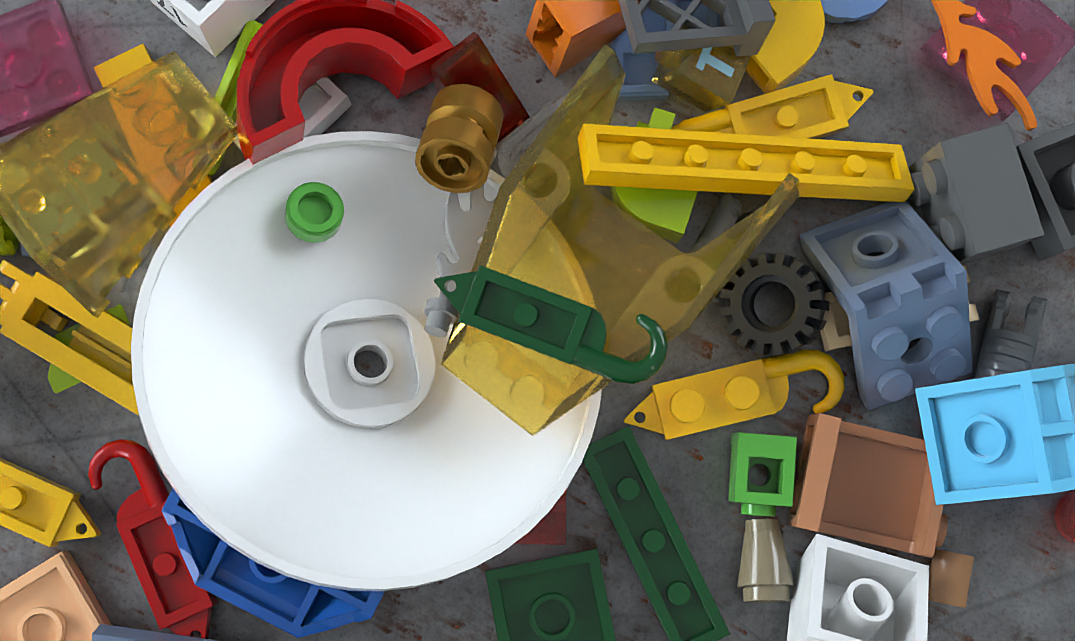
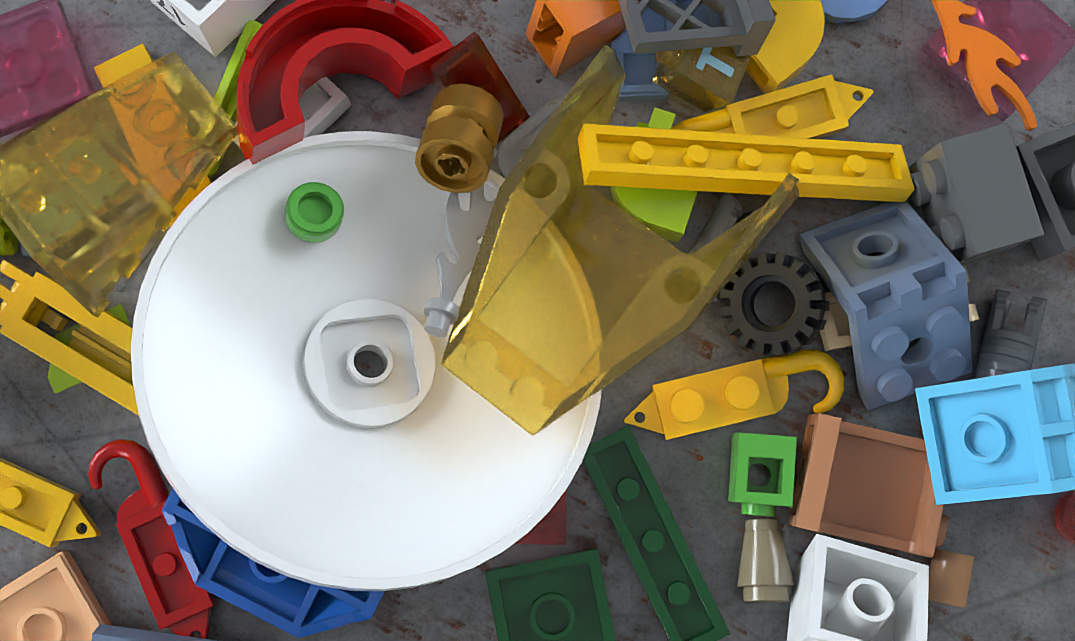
(548, 323): dark green plate -> none

